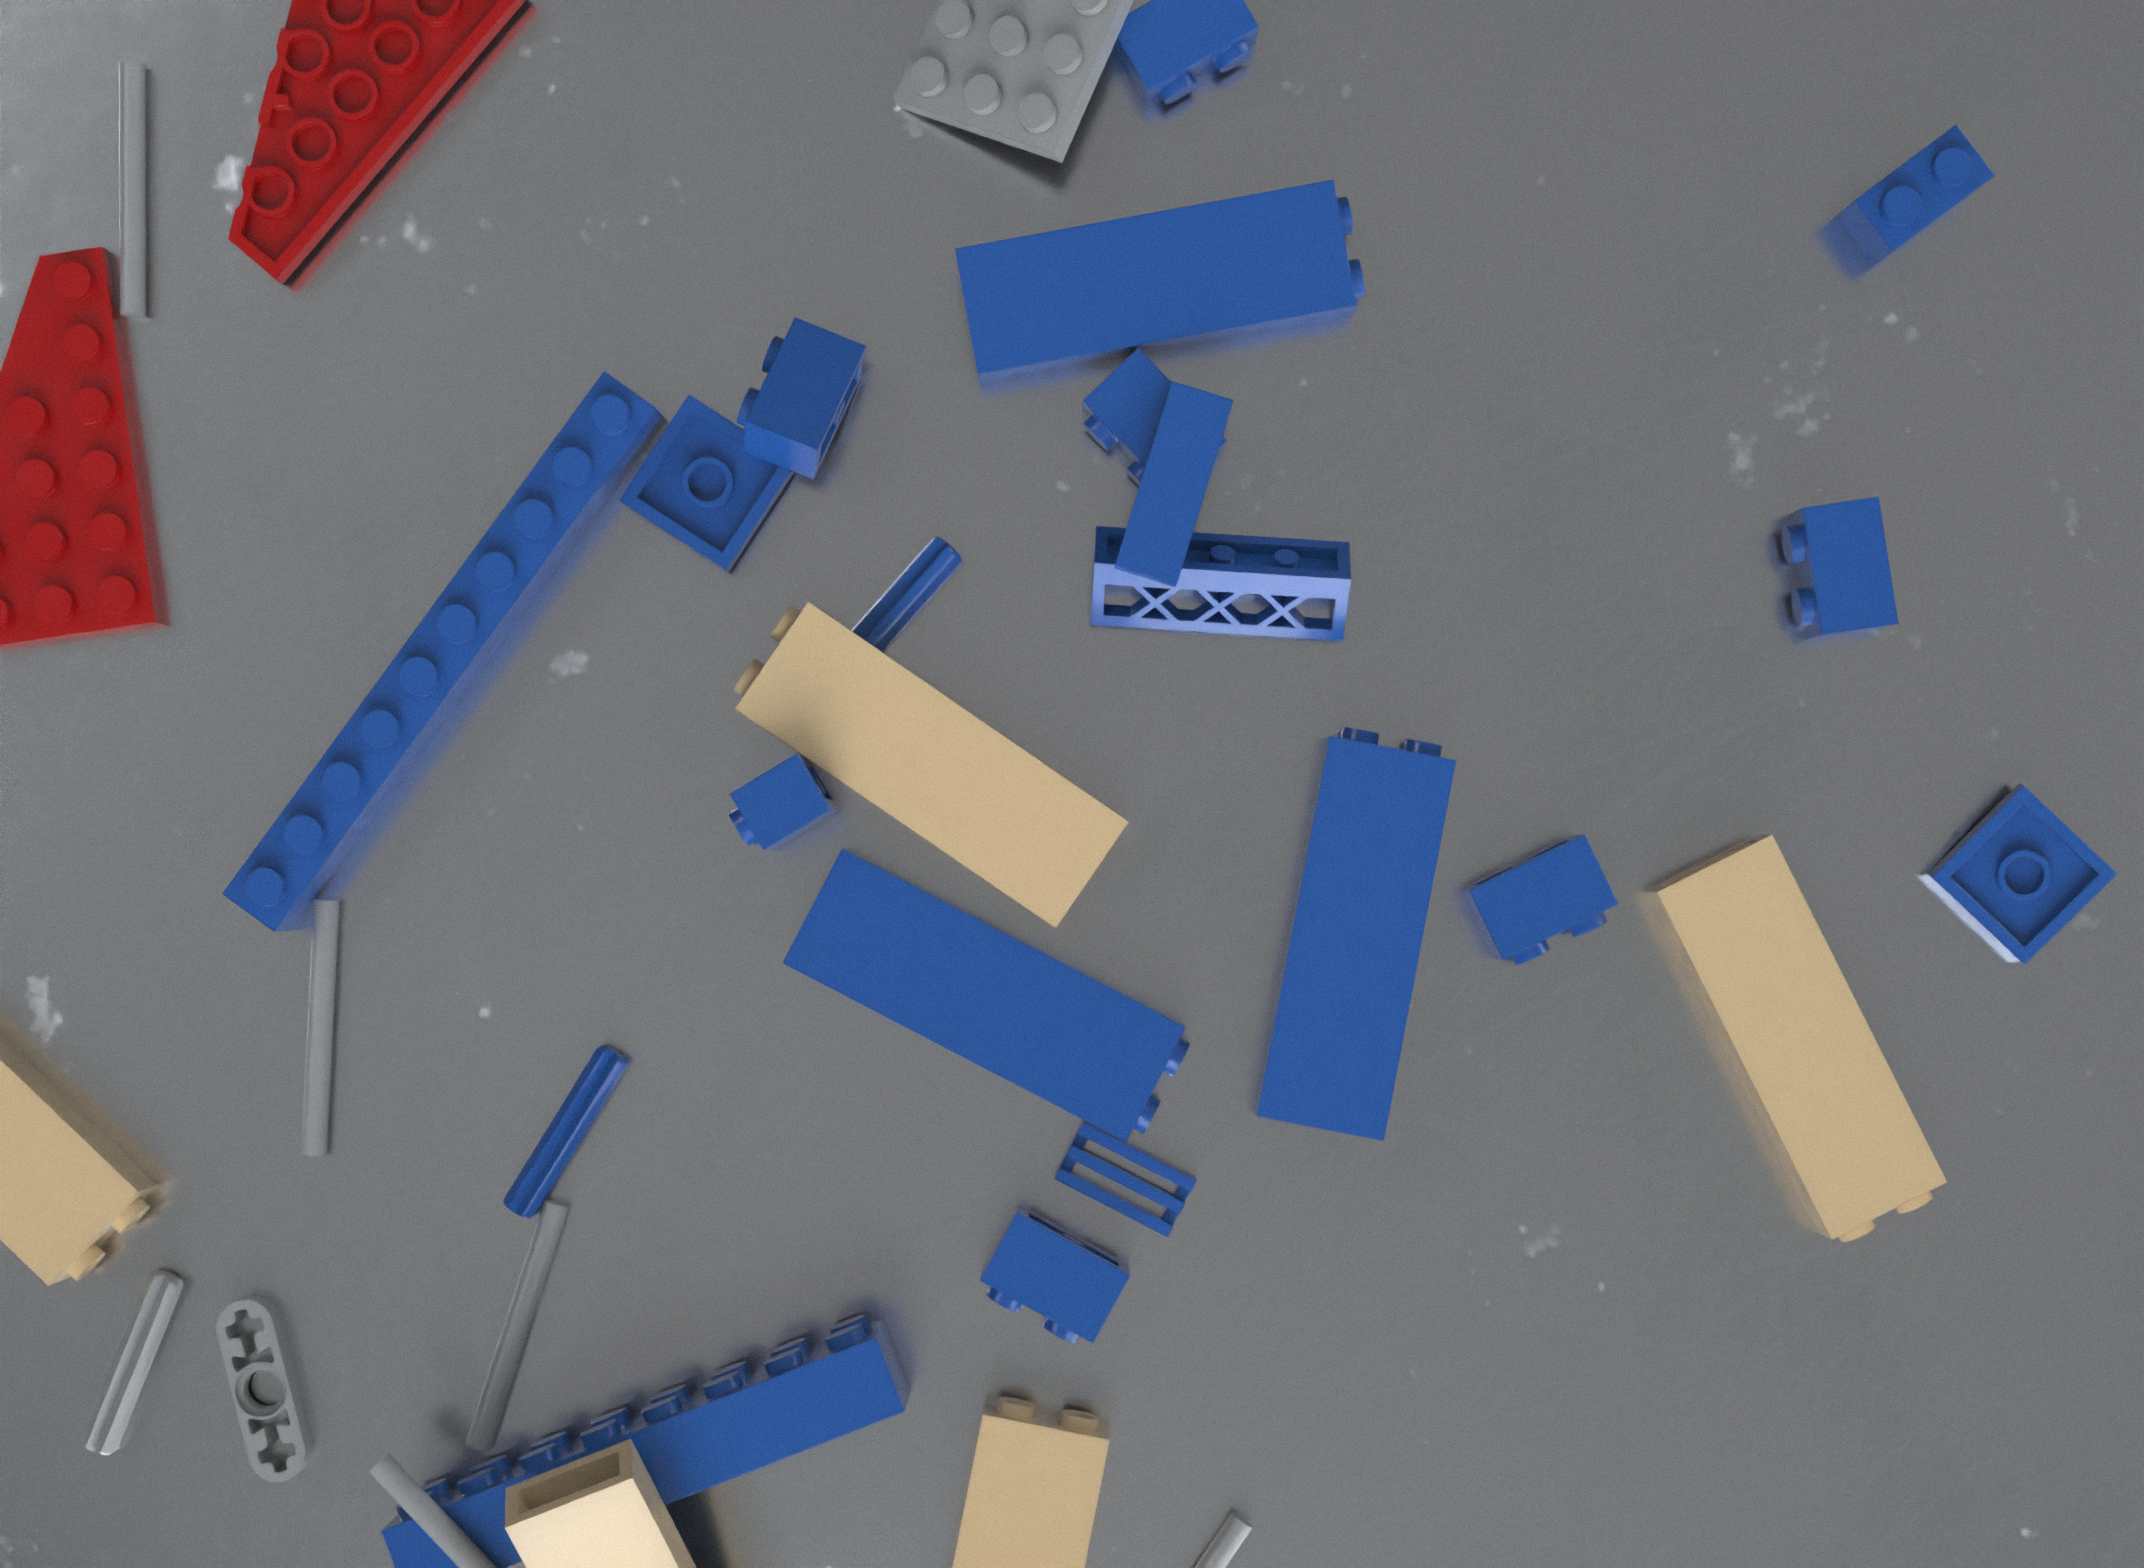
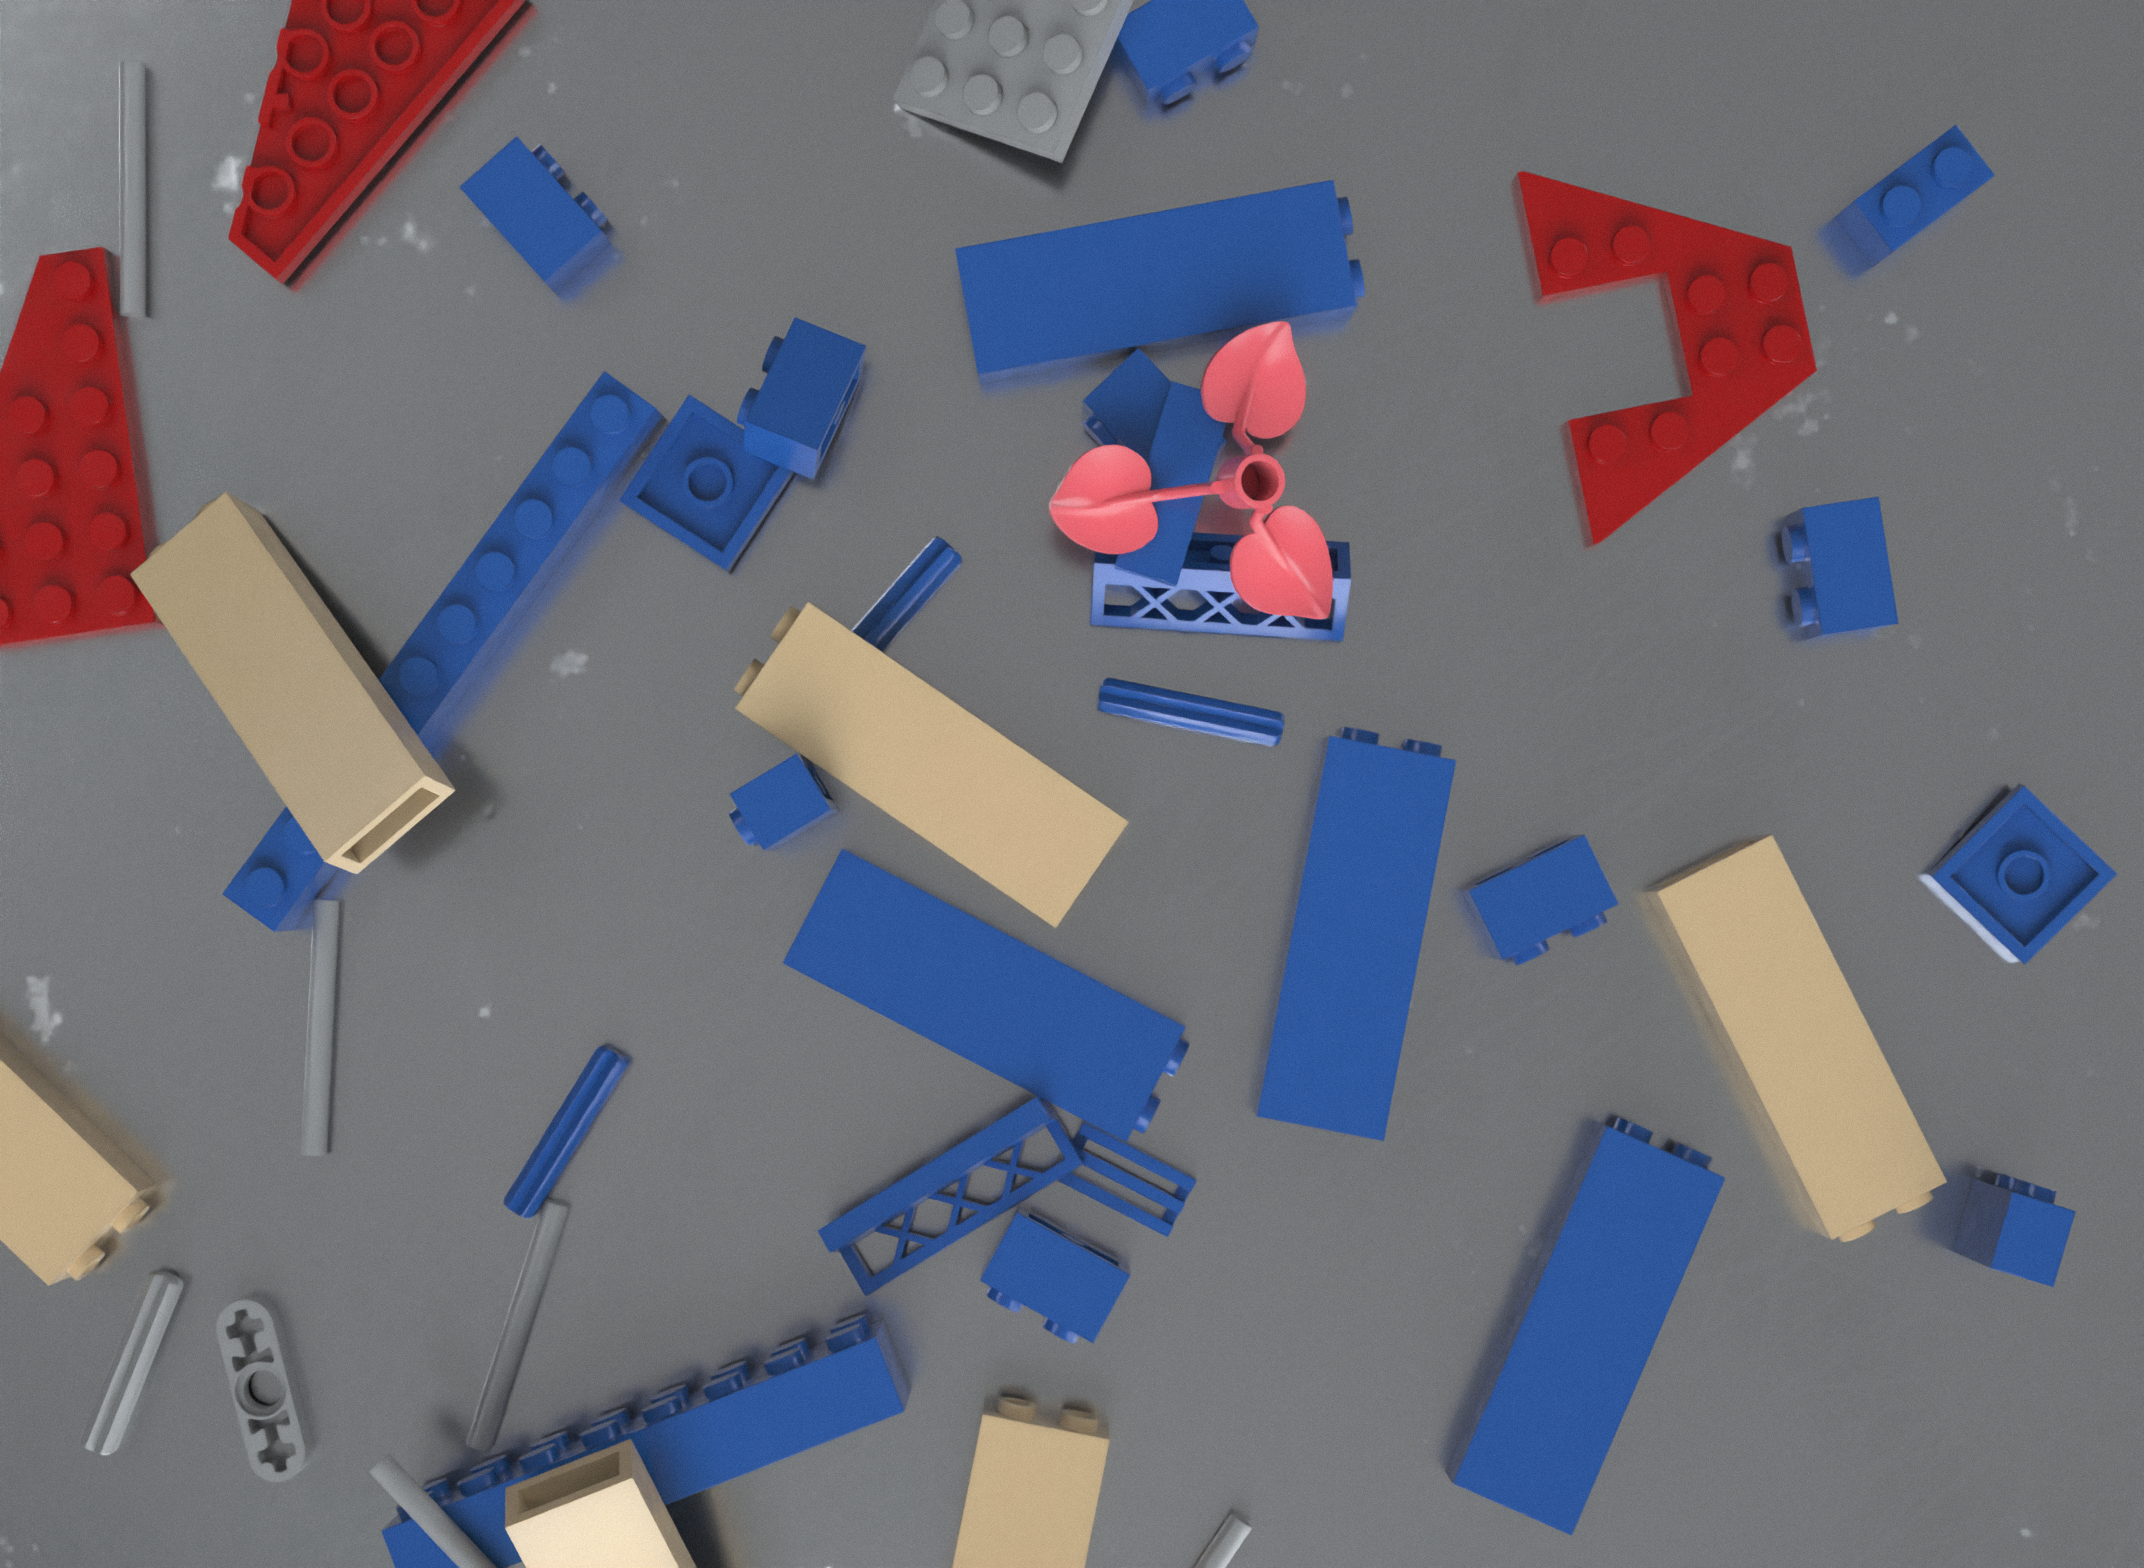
(291, 683): none -> tan brick
(536, 214): none -> blue brick
(937, 1176): none -> blue fence
(1190, 711): none -> blue axle
(1261, 390): none -> coral plant
(1585, 1324): none -> blue brick
(1732, 321): none -> red wing
(2014, 1228): none -> blue brick

